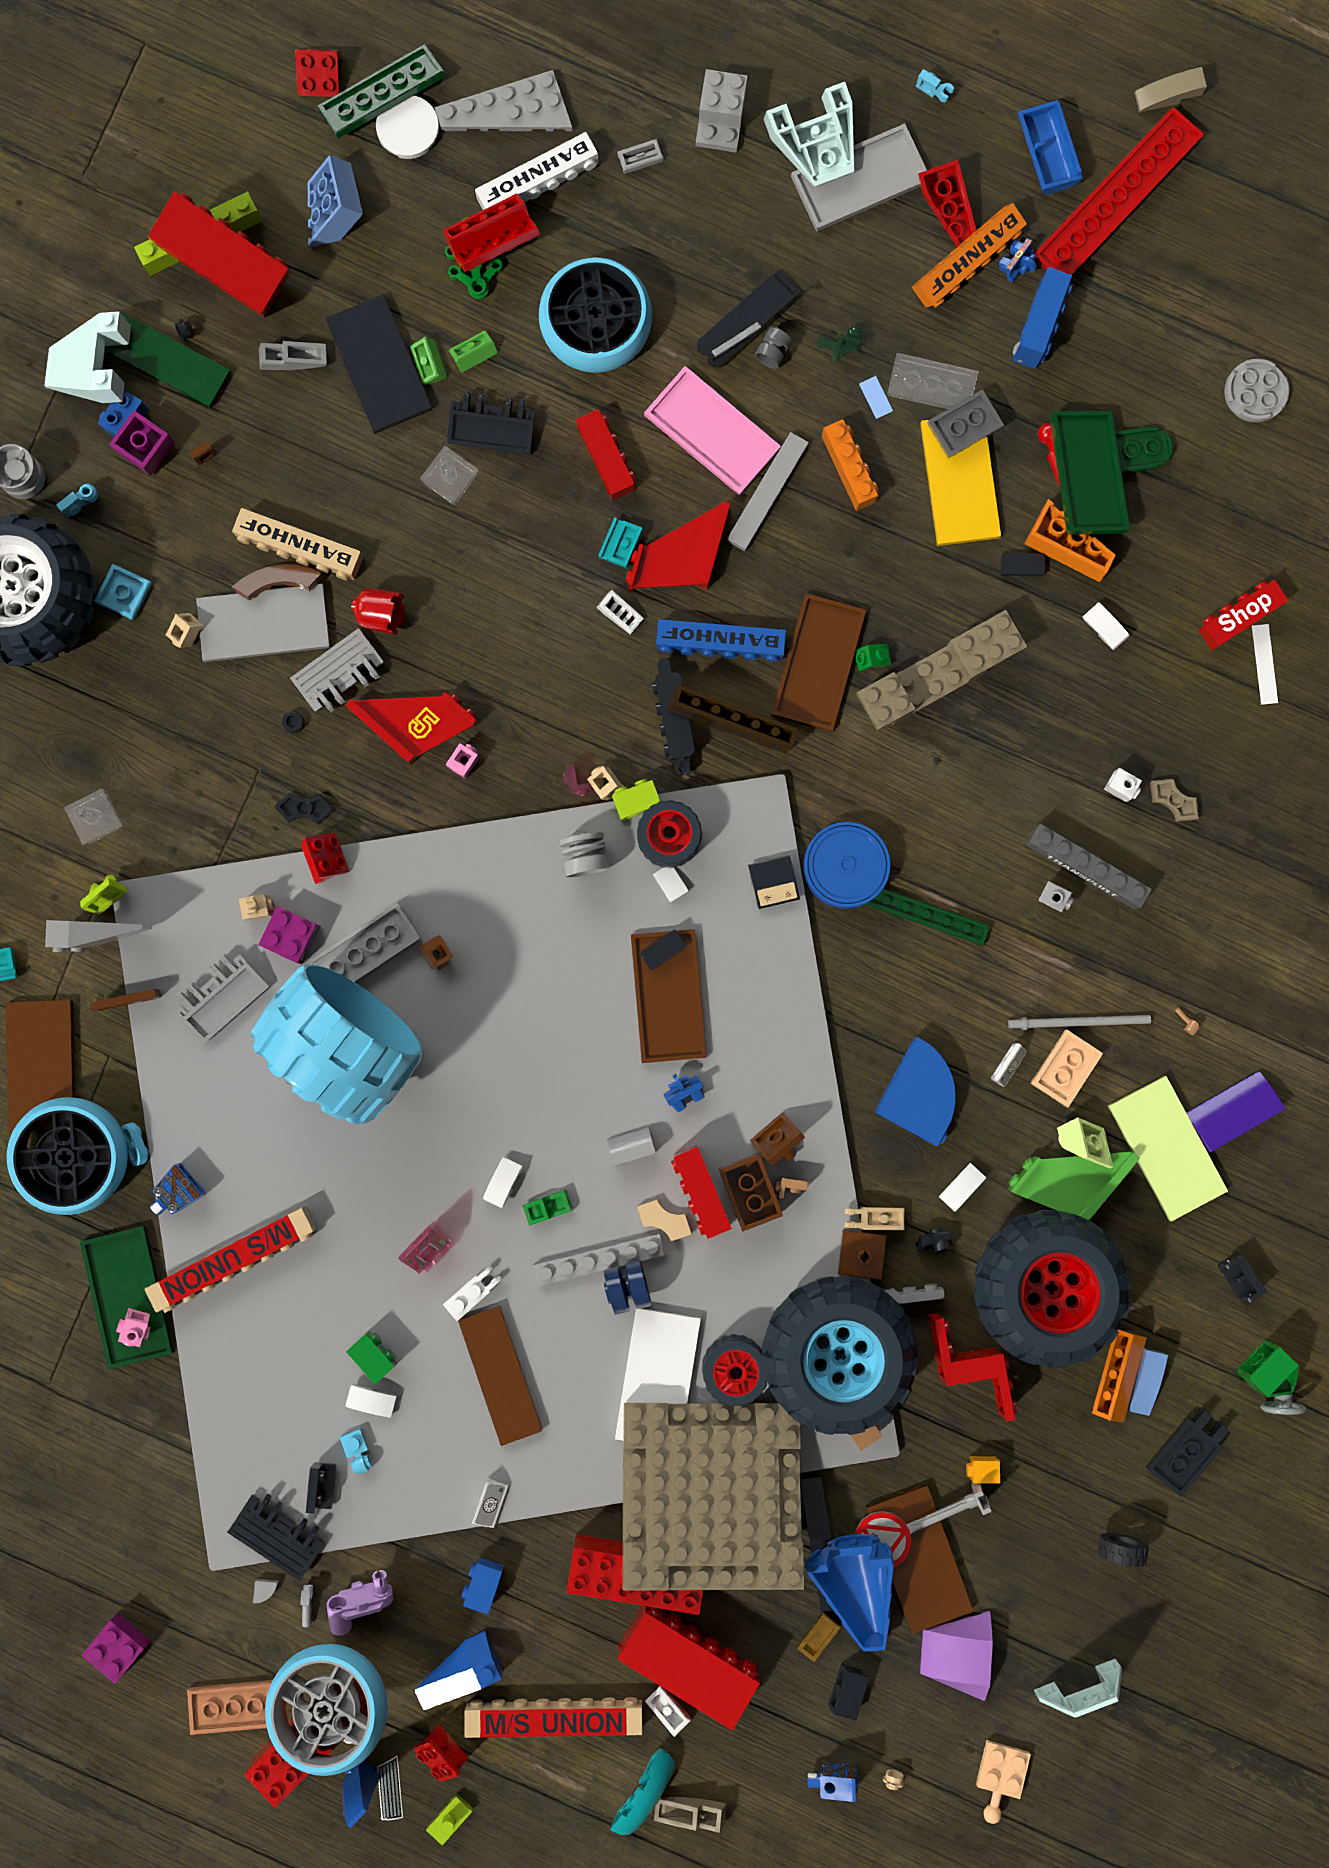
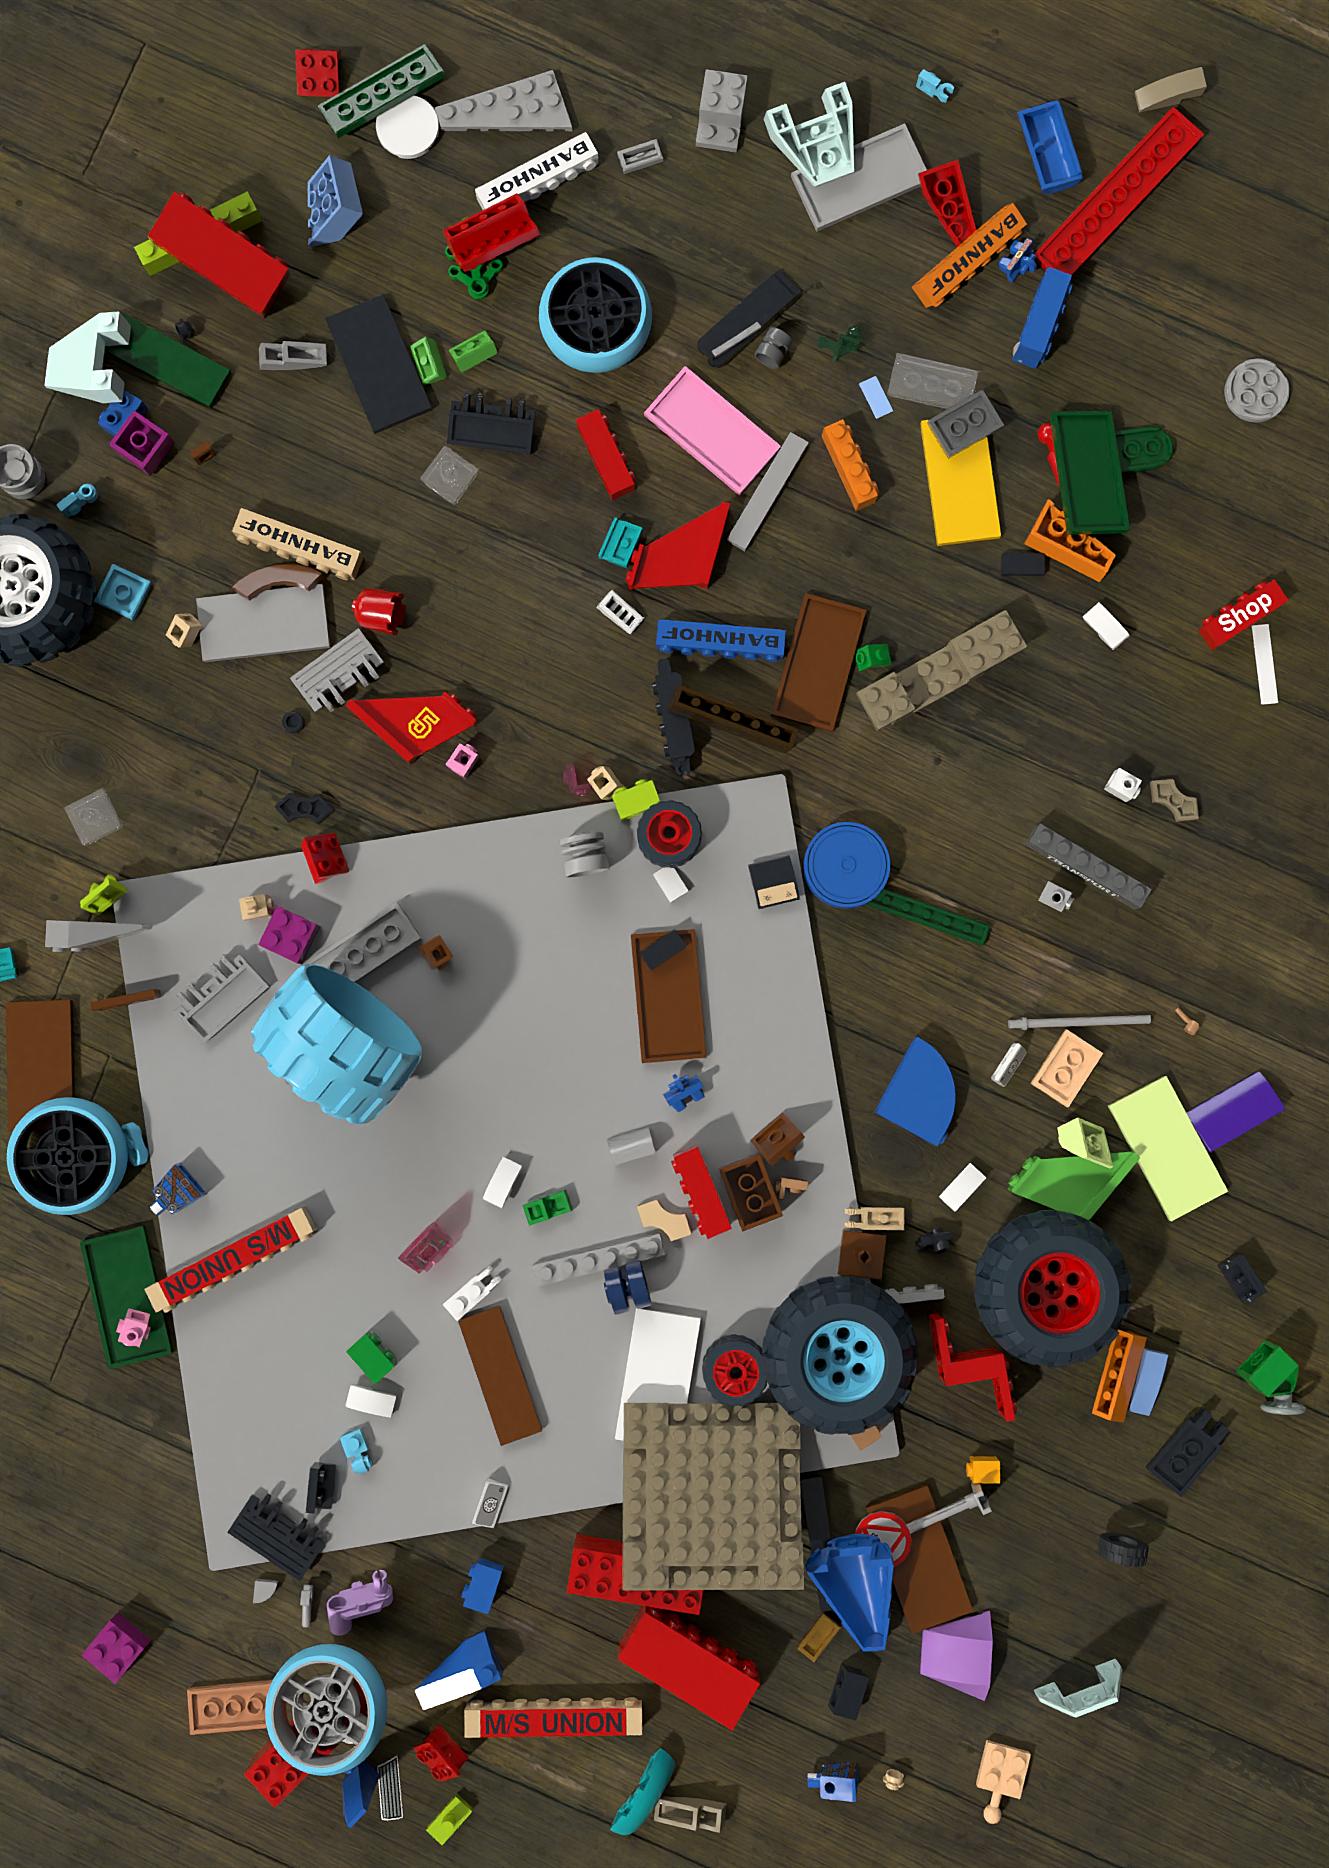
(668, 1710): white slope -> none

